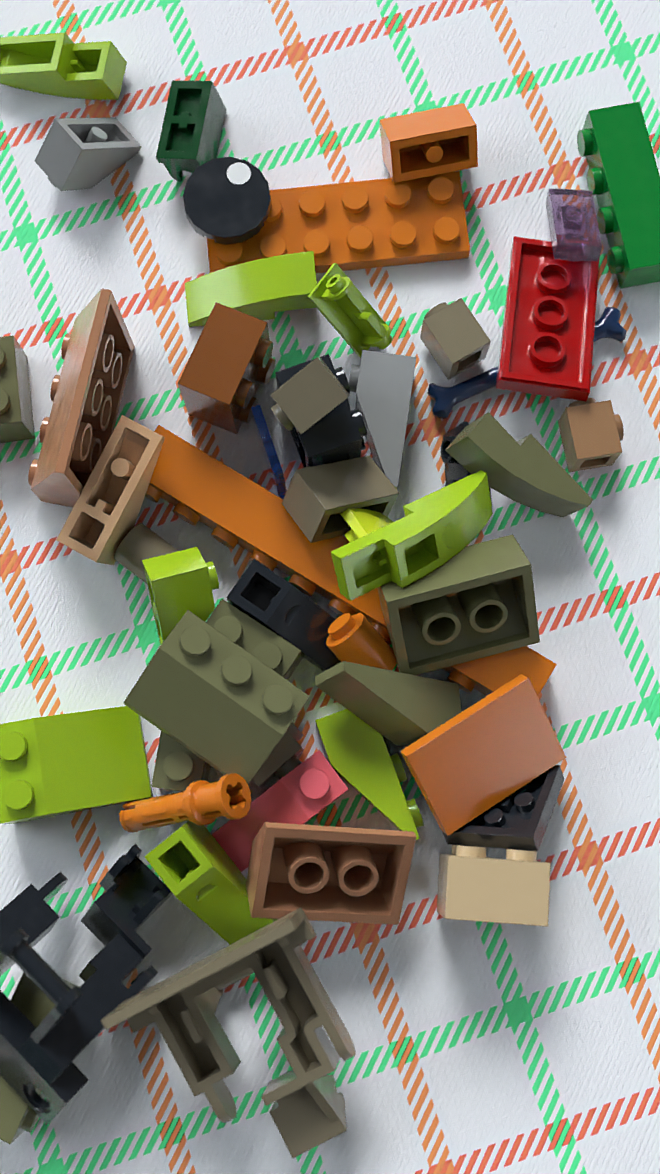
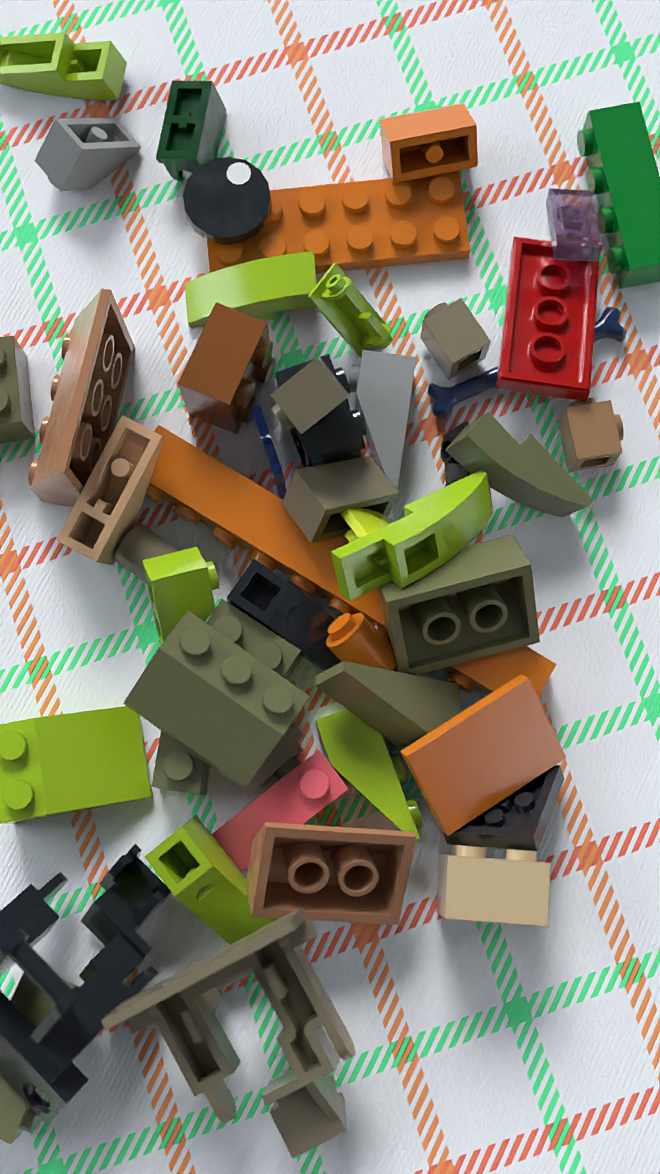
(198, 803): orange pin -> none

